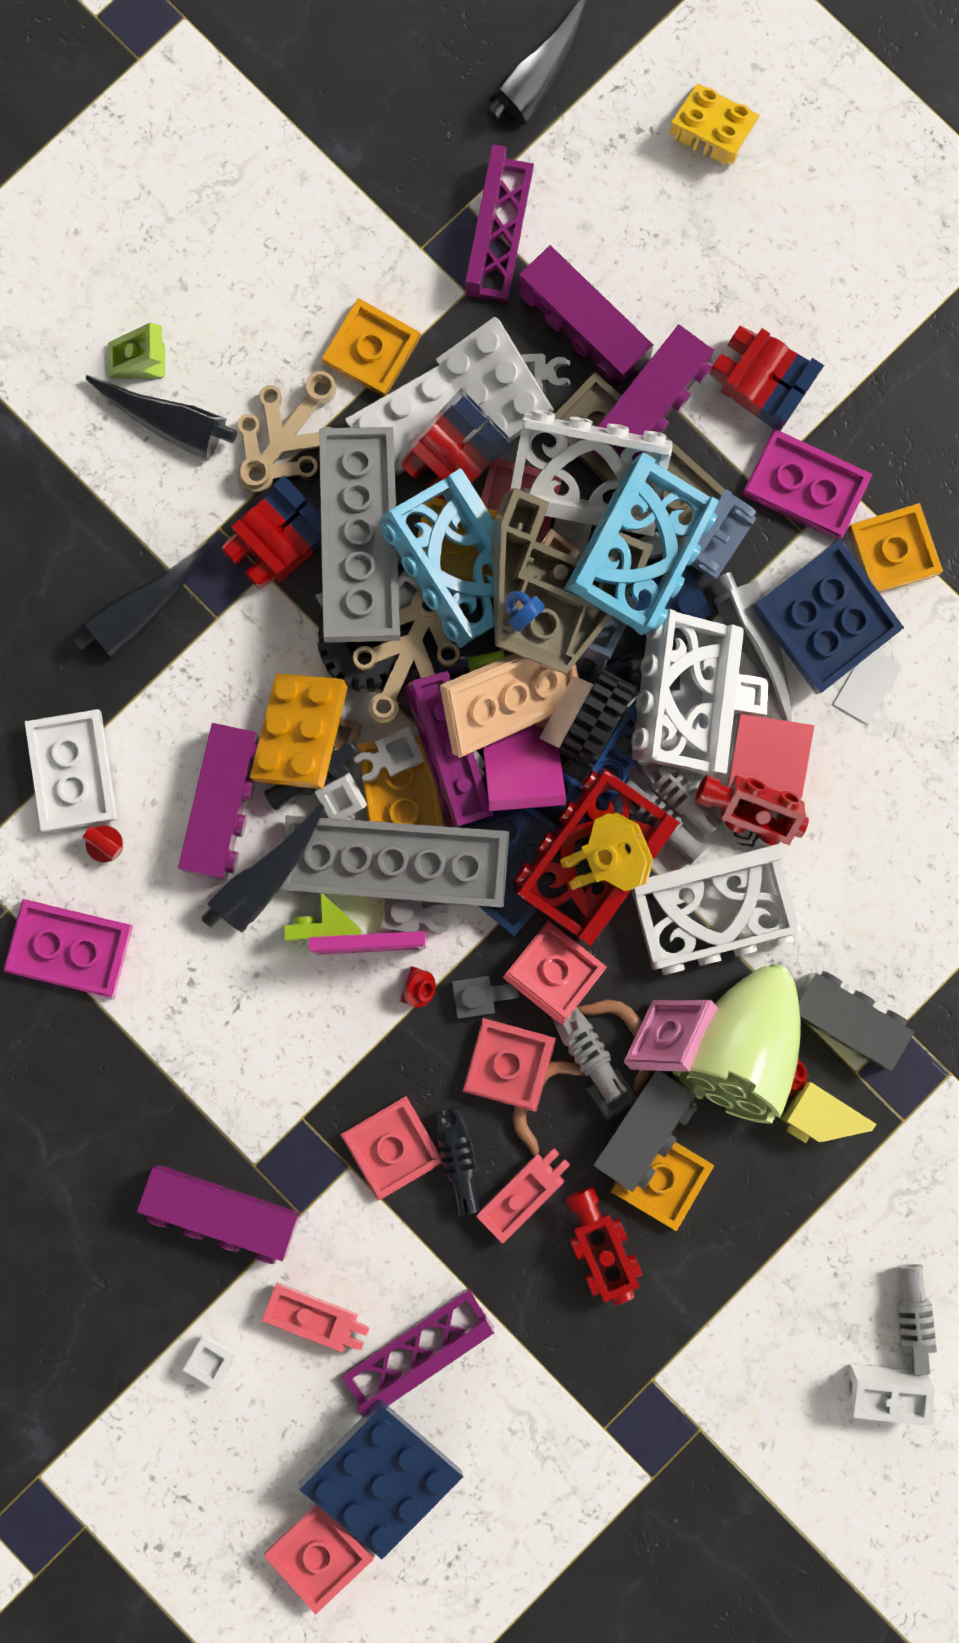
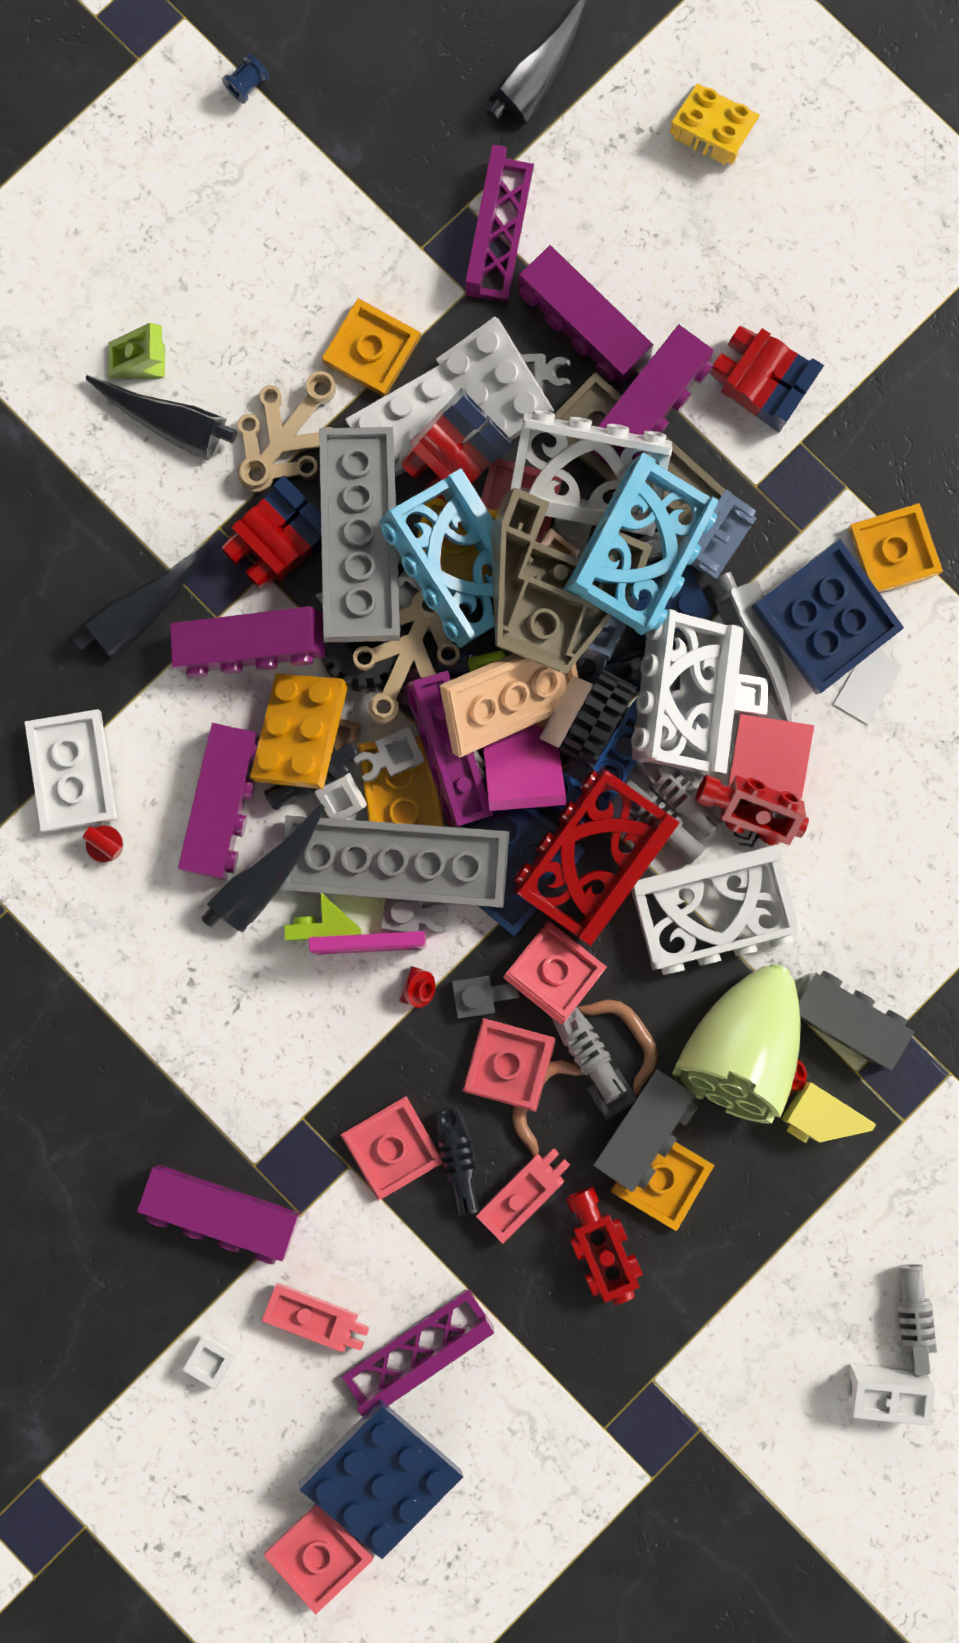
(68, 948): dark pink tile -> none
(245, 78): none -> dark blue bush
(248, 640): none -> magenta brick
(526, 614): blue tile -> none
(609, 856): yellow hinge -> none
(670, 1035): bright pink tile -> none
(807, 484): dark pink tile -> none

